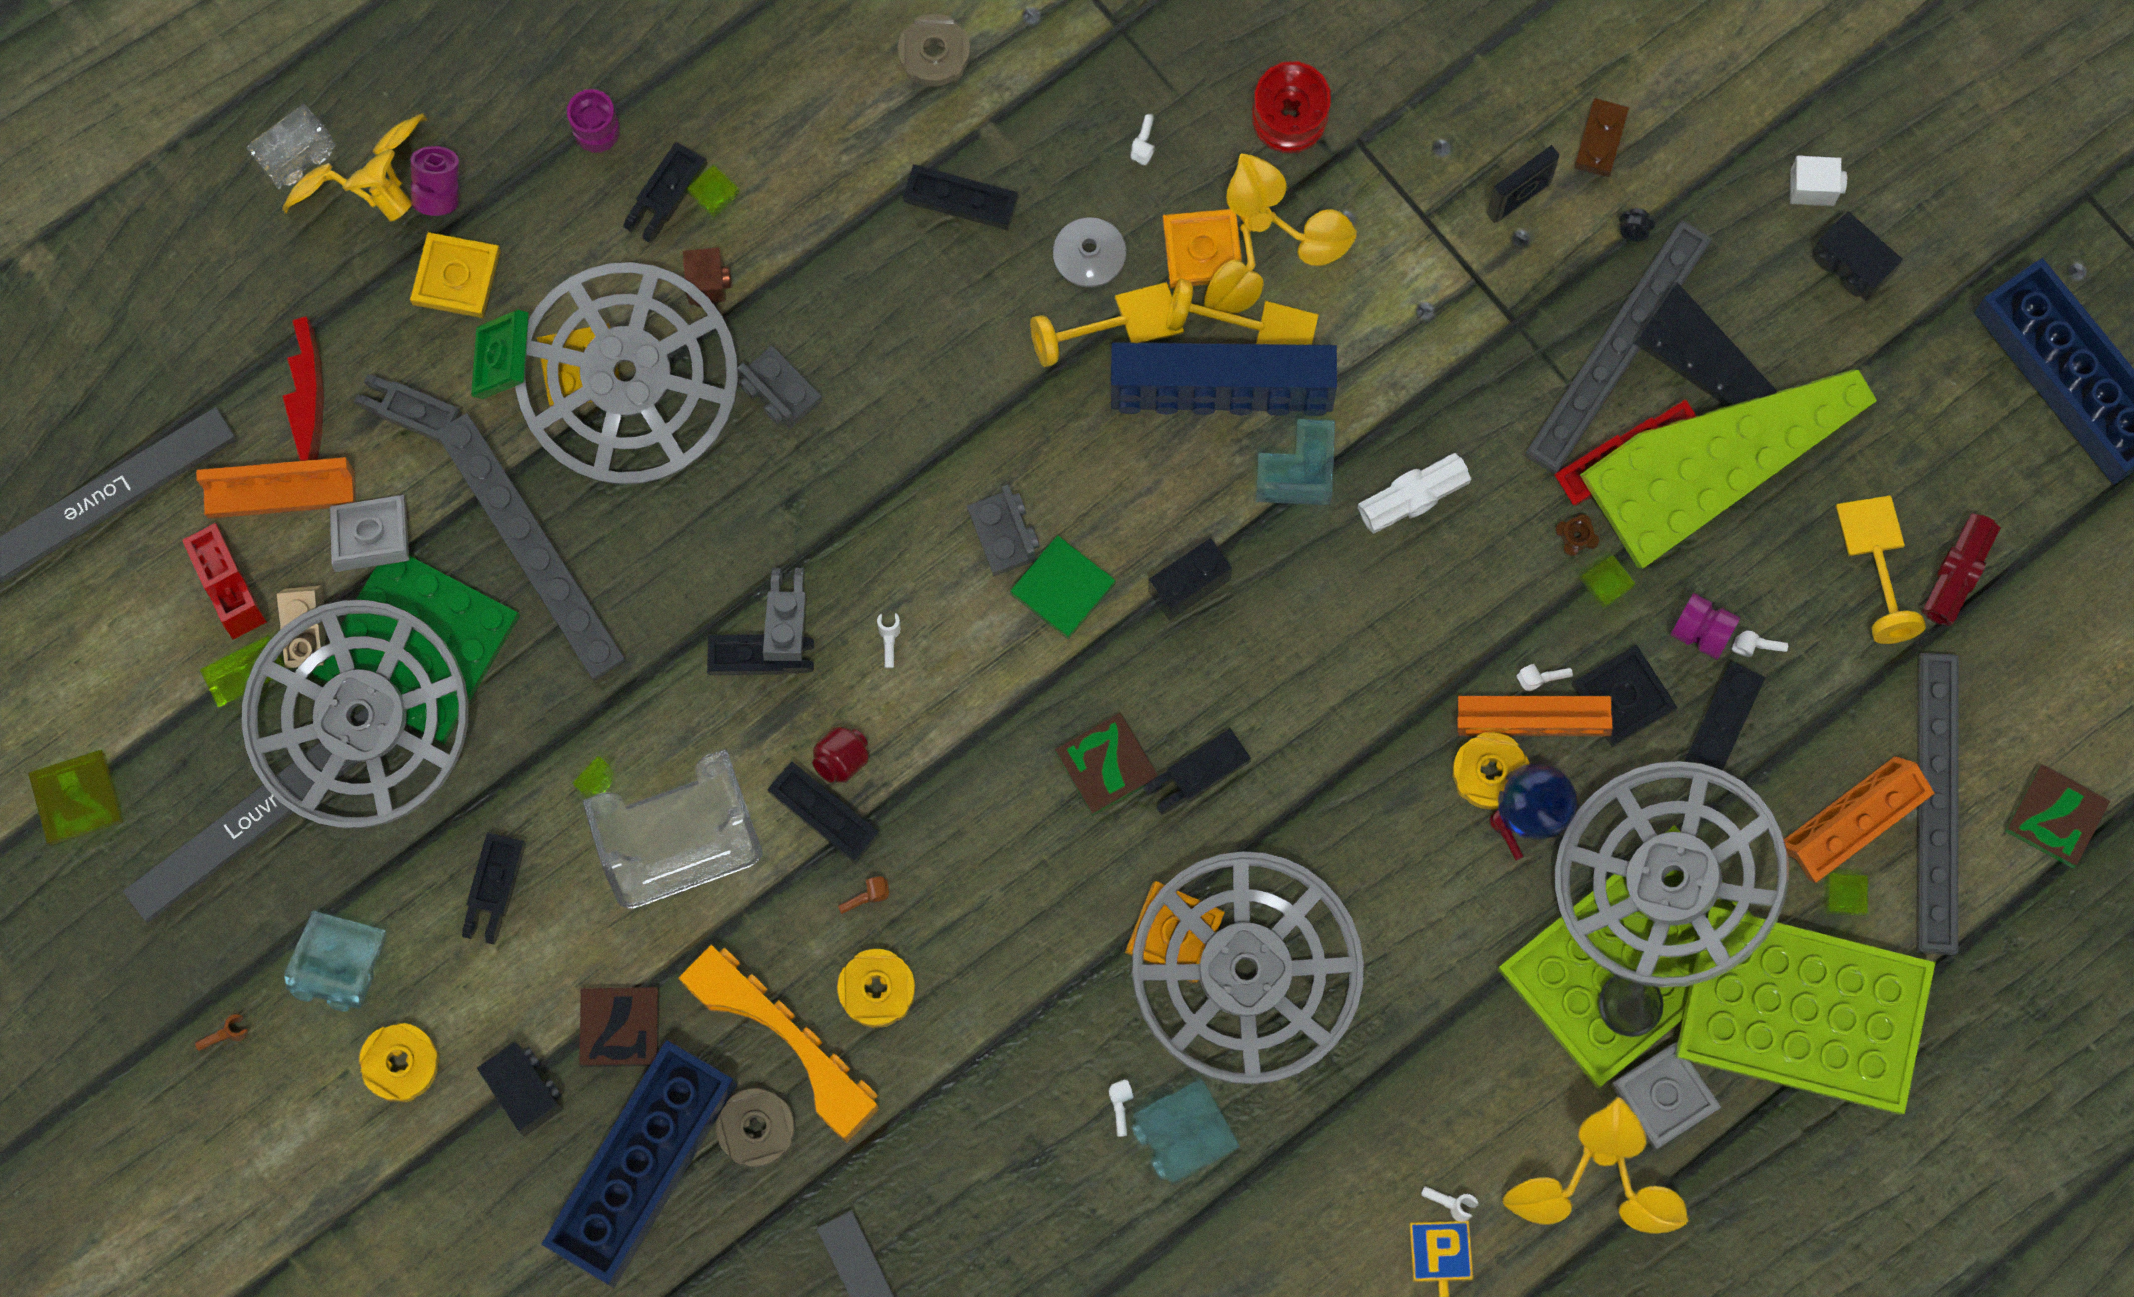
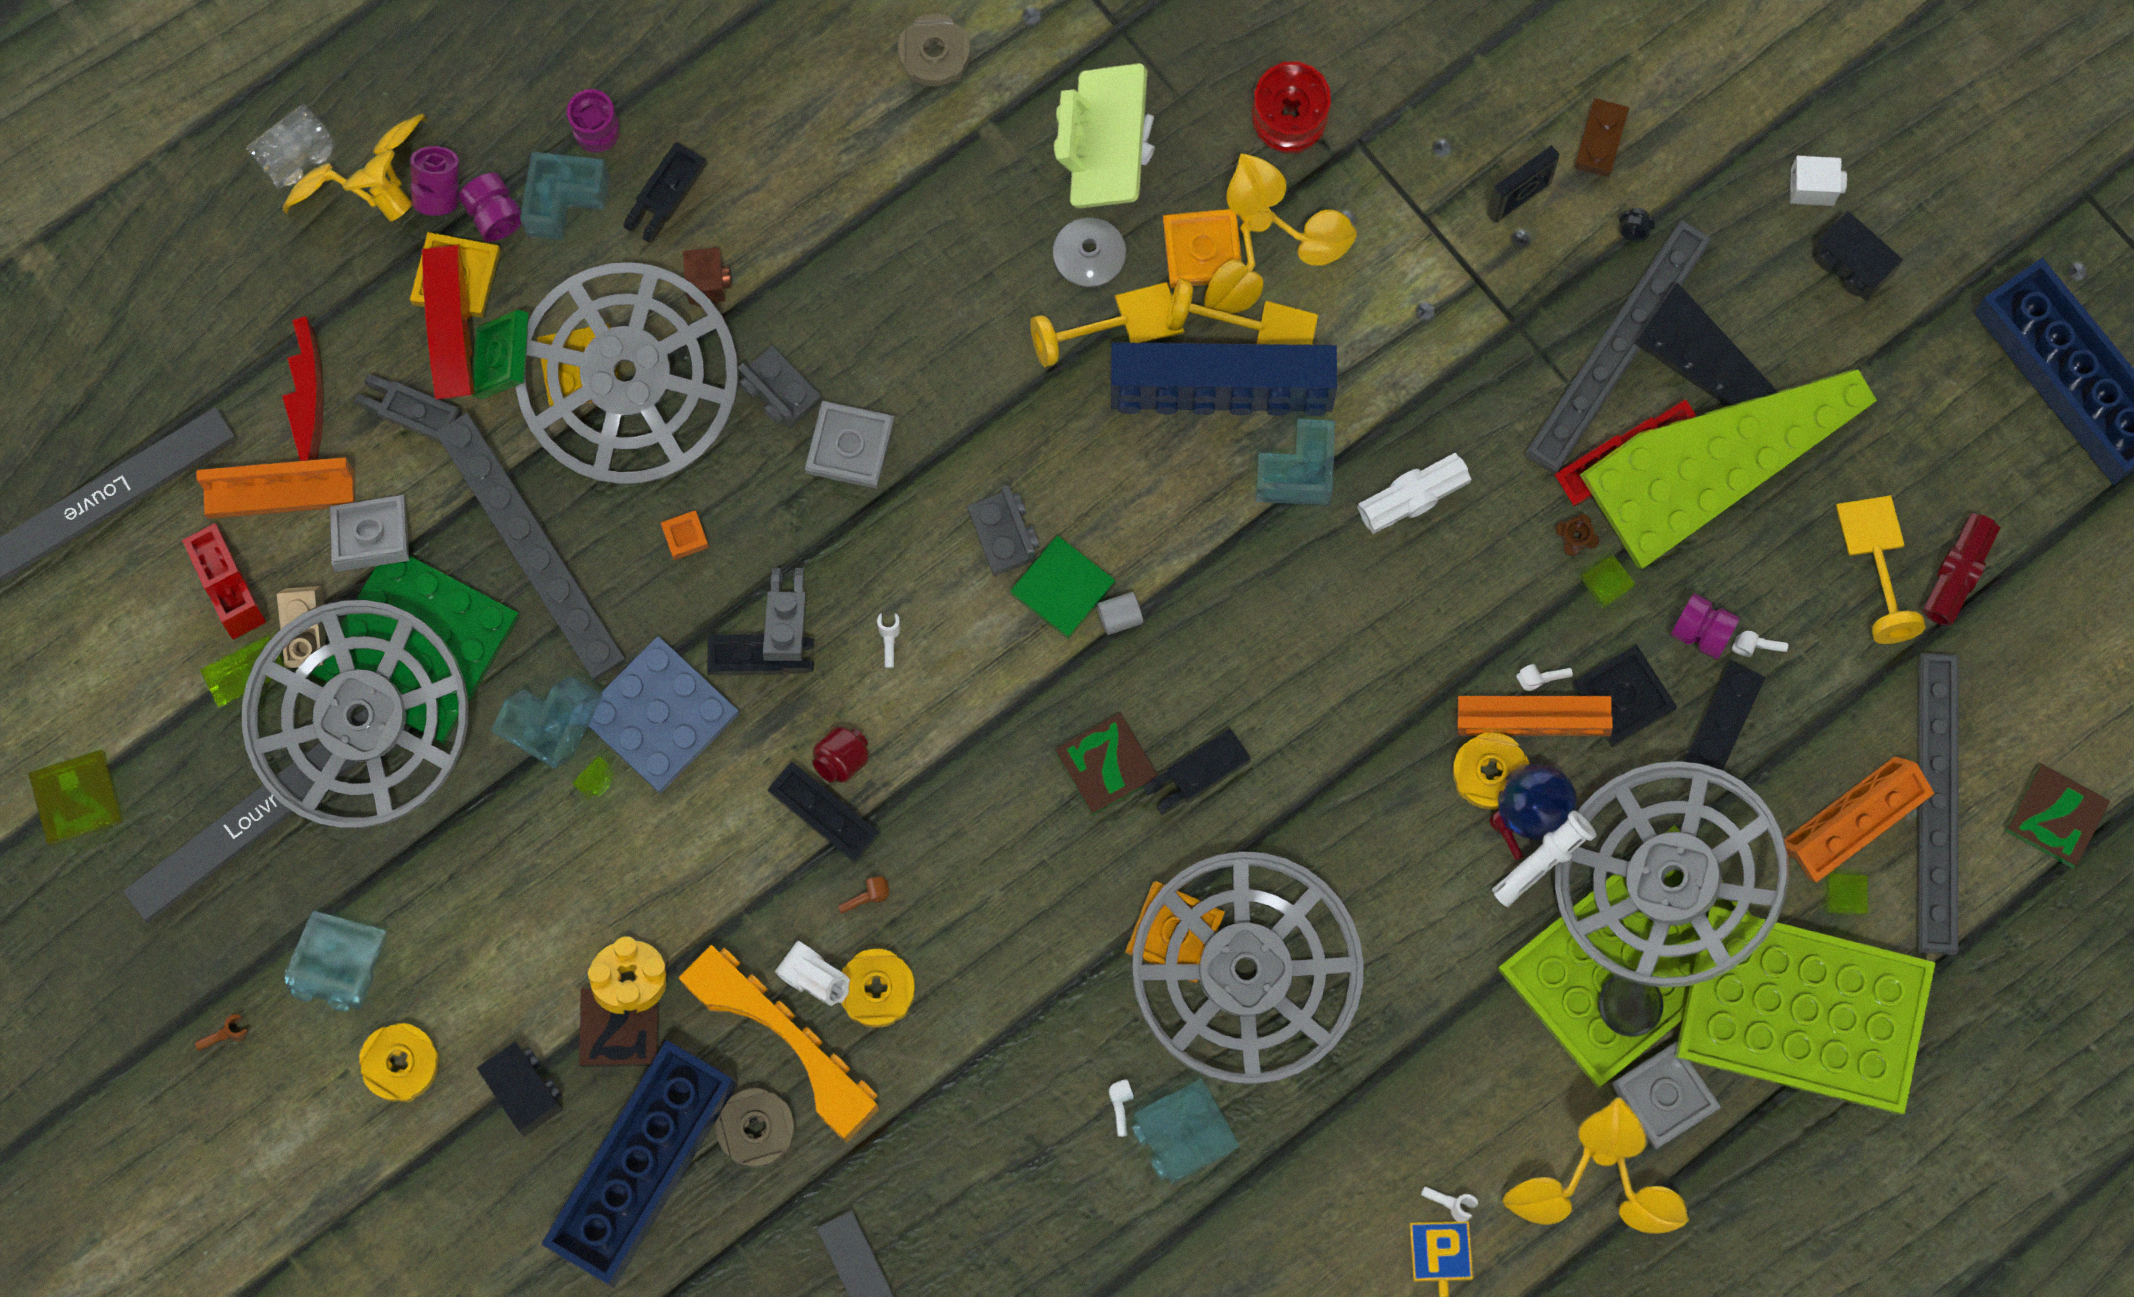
(447, 321): none -> red slope
(490, 205): none -> magenta wheel
(493, 884): black hinge -> none
(549, 727): none -> clear light blue brick
(558, 183): none -> clear light blue brick
(622, 957): none -> yellow plate
(660, 715): none -> sand blue plate
(675, 835): clear windscreen -> none
(684, 535): none -> orange plate
(713, 191): clear neon green plate -> none
(809, 972): none -> white piece
(849, 444): none -> light grey plate
(960, 197): black plate -> none
(1103, 135): none -> yellowish green bracket
(1120, 613): none -> light grey beam
(1189, 579): black brick -> none
(1555, 848): none -> white pin

